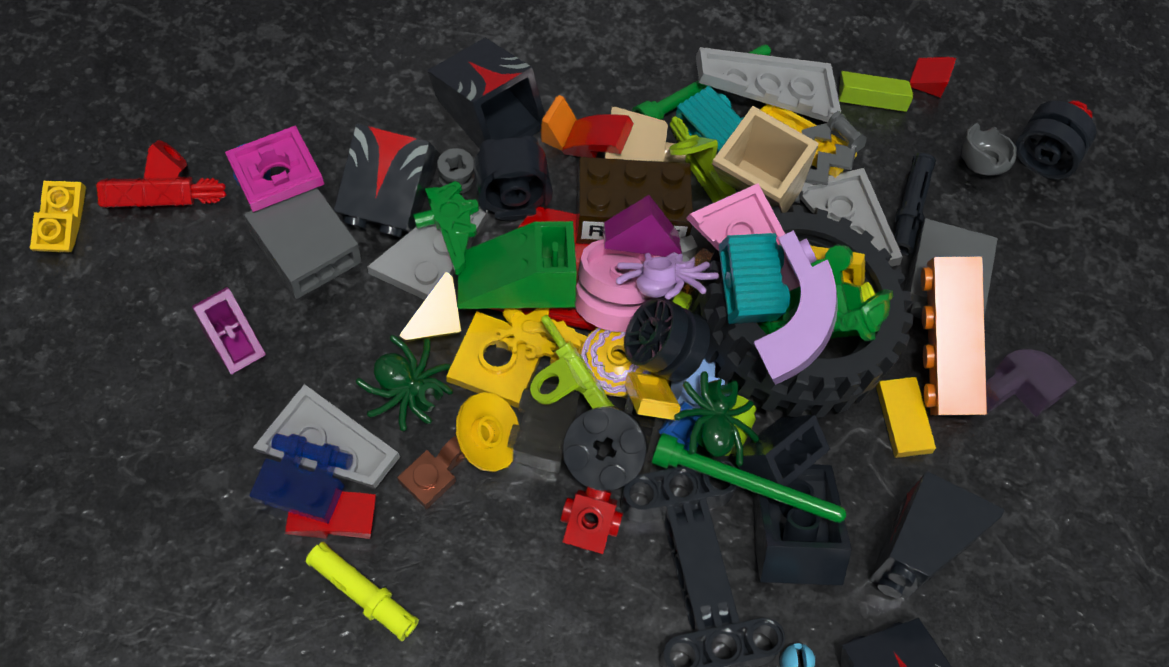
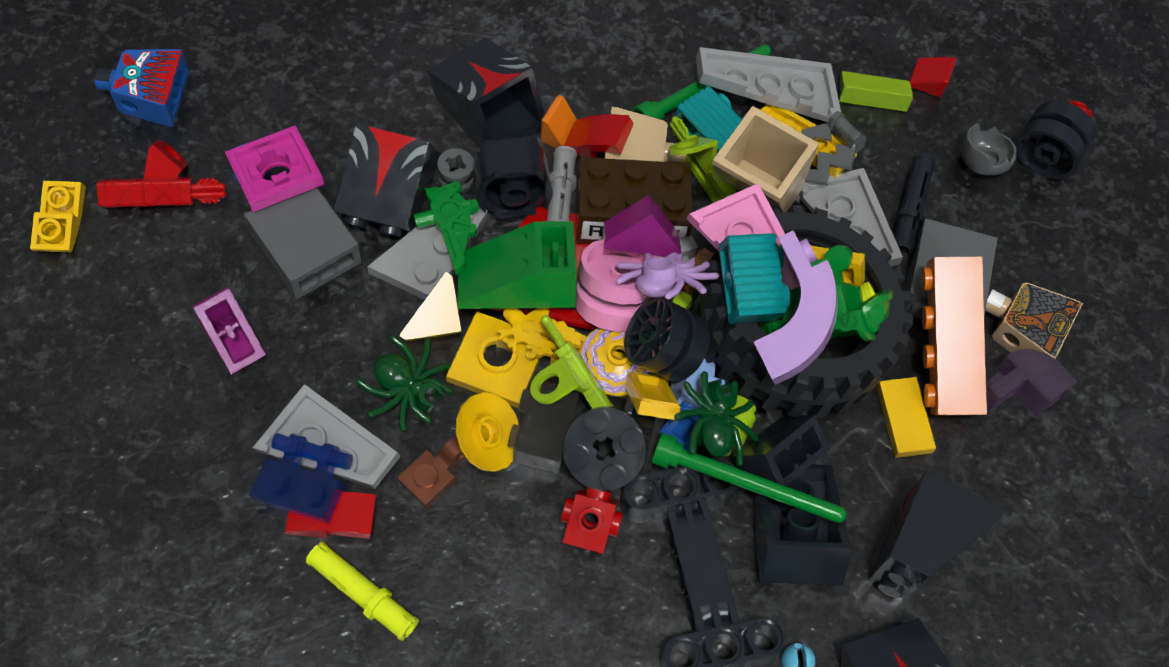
(147, 83): none -> torso
(563, 183): none -> light grey pin
(1032, 319): none -> torso

